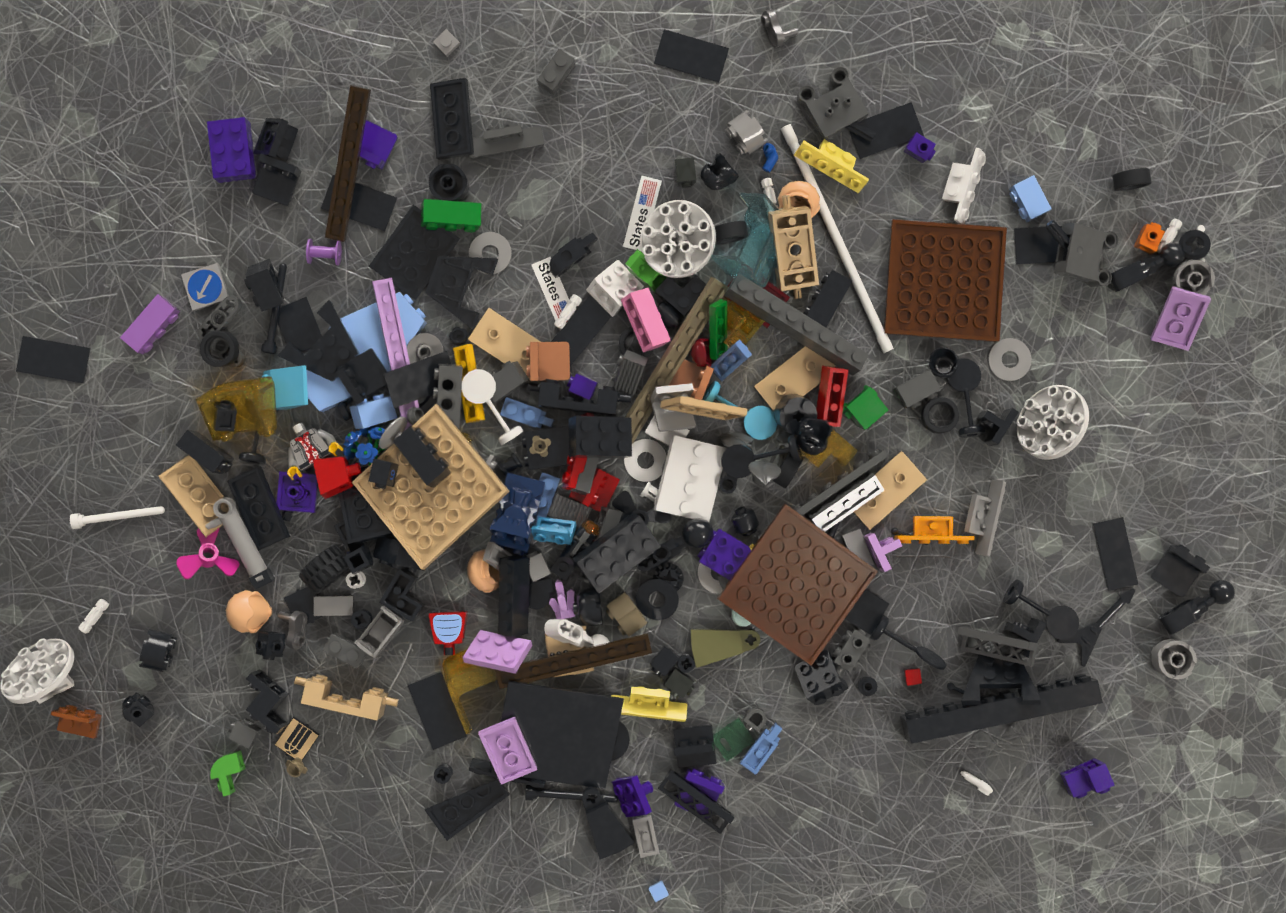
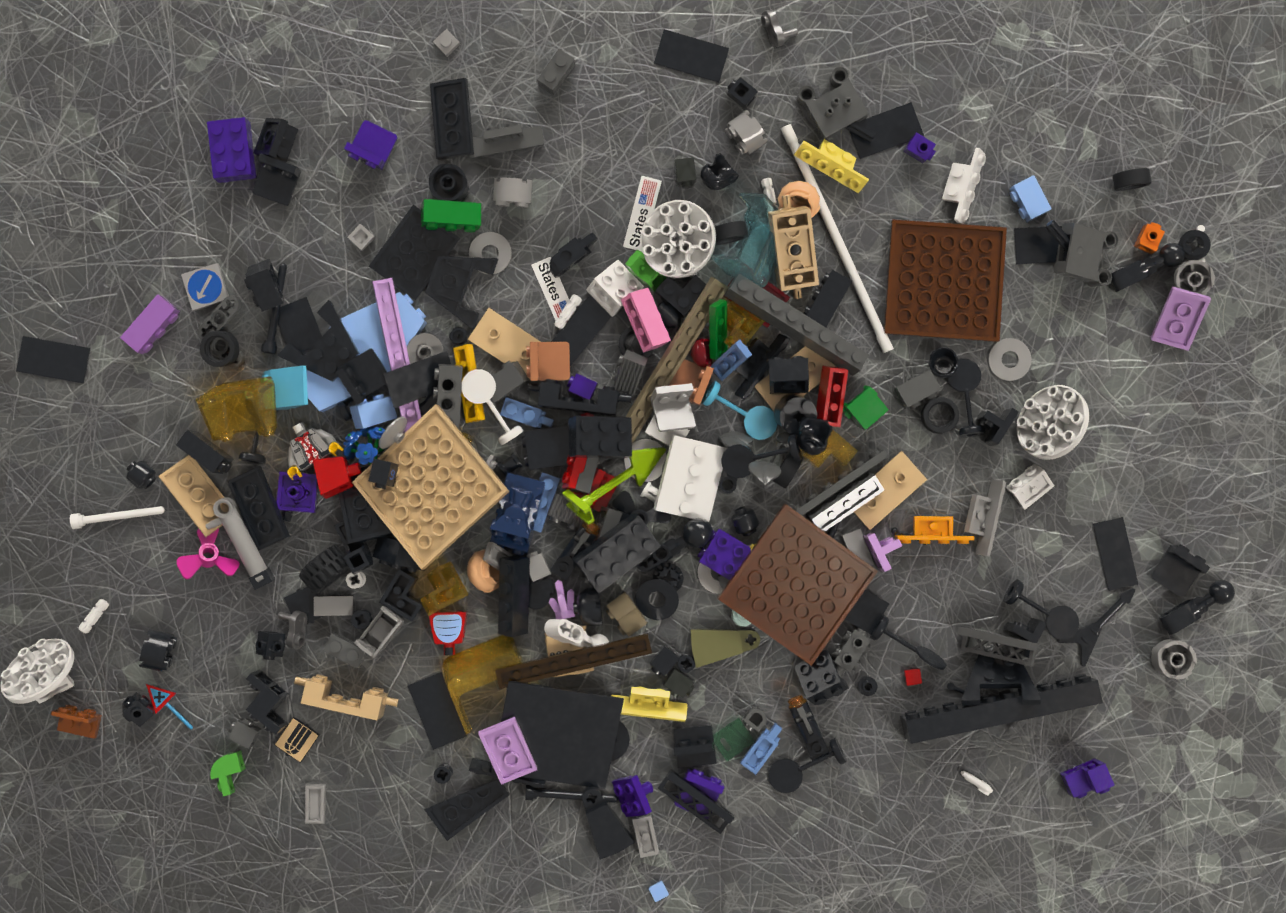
(141, 474): none -> black head
(160, 698): none -> piece
(225, 416): black bracket -> none
(248, 611): light nougat helmet -> none
(296, 767): dark tan plate -> none
(315, 803): none -> light grey tile
(323, 252): medium lavender piece -> none
(347, 163): dark brown plate -> none
(361, 237): none -> light grey plate
(367, 206): black window -> none
(414, 415): dark grey plate -> none
(422, 456): black brick -> none
(447, 589): none -> clear yellow brick
(497, 651): lavender plate -> none
(512, 191): none -> light grey brick
(536, 442): dark tan plate -> none
(554, 530): dark azure bracket -> none
(642, 464): none -> lime piece
(703, 408): tan plate -> none
(741, 85): none -> black brick
(758, 363): none -> black bracket
(771, 157): blue arm -> none
(787, 775): none -> black piece
(789, 375): none -> black brick
(807, 727): none -> black plate
(1030, 486): none -> white bracket
(1170, 233): white axle -> none

